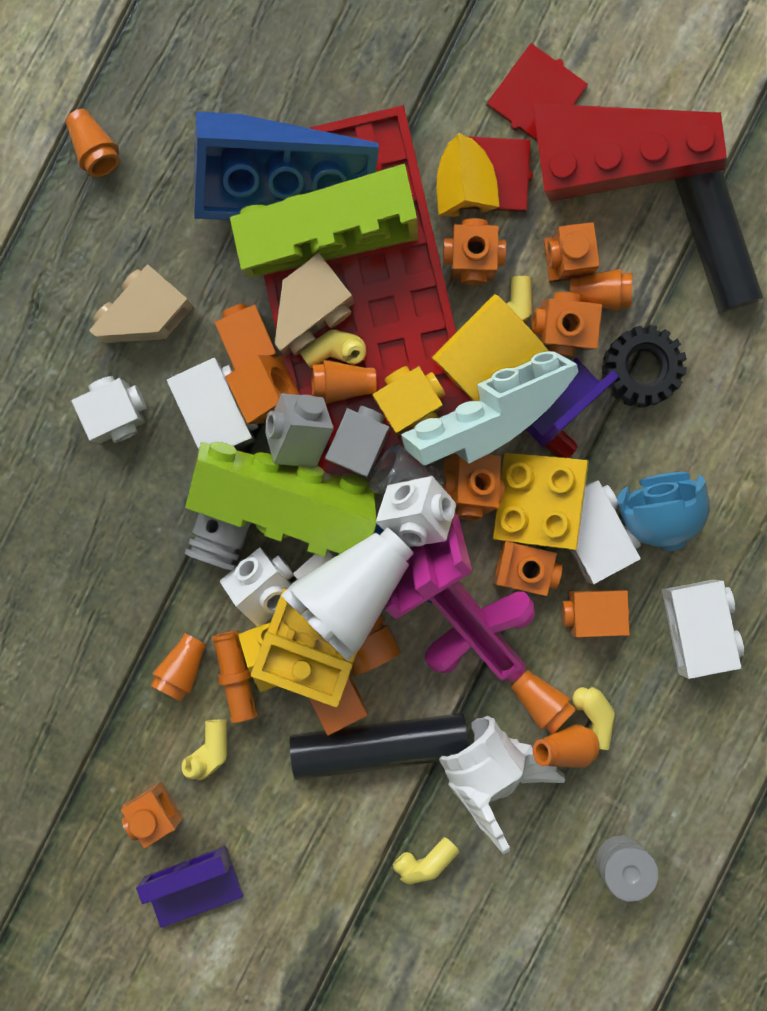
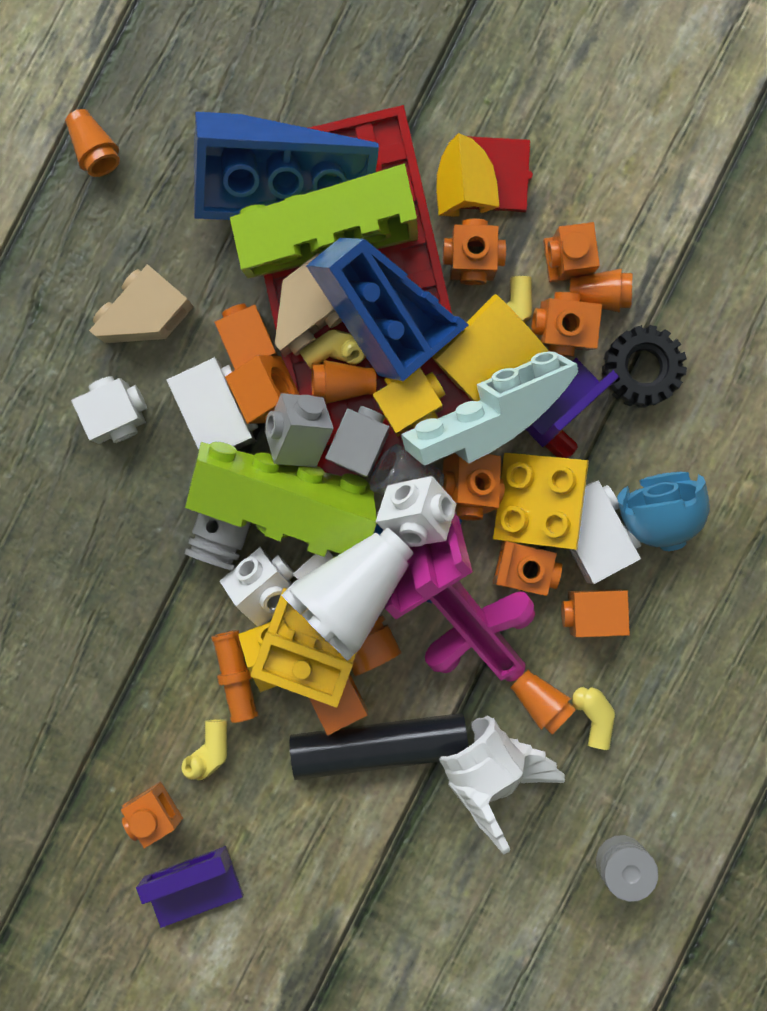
(179, 668): orange cone -> none
(382, 308): none -> blue wedge
(427, 868): light yellow arm -> none
(534, 80): red piece -> none
(569, 747): orange cone -> none
(620, 148): red wedge -> none
(703, 628): white brick -> none
(719, 240): black brick -> none

